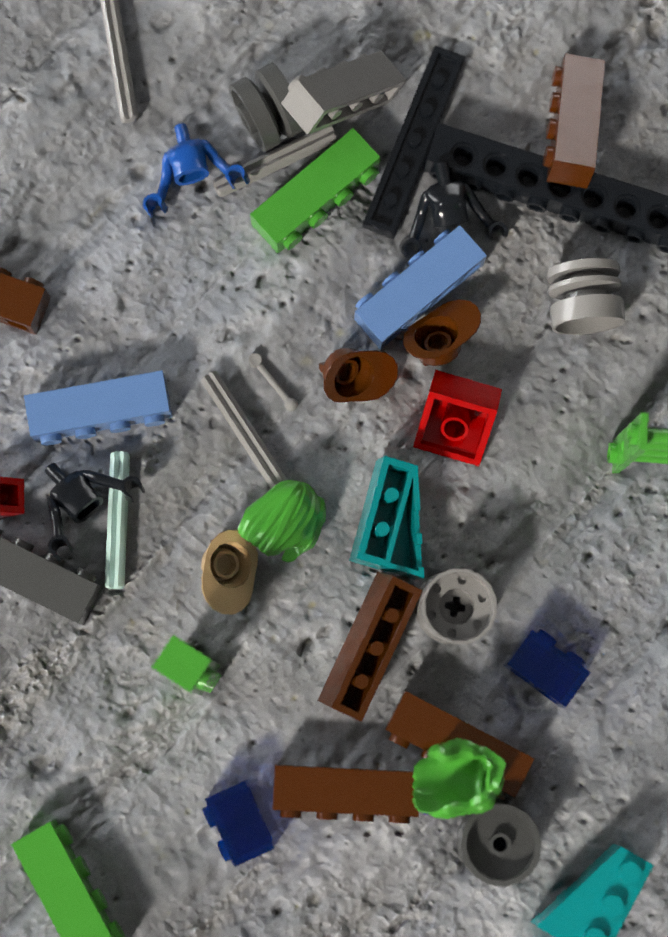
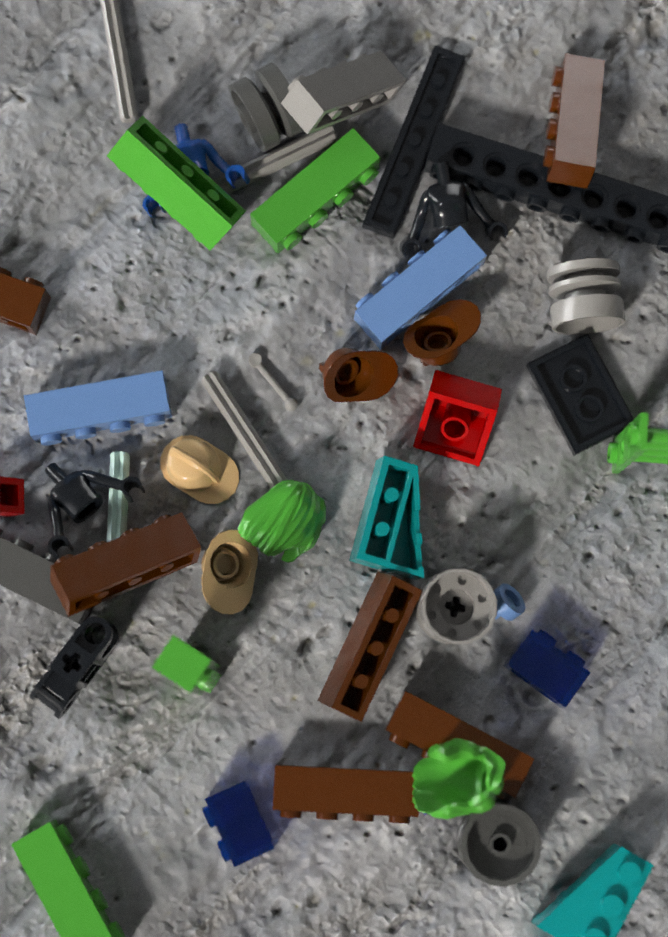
(64, 677): none -> black piece
(124, 563): none -> reddish brown brick
(175, 183): none -> bright green brick
(199, 469): none -> tan piece
(509, 602): none -> medium blue tile
(580, 394): none -> black tile

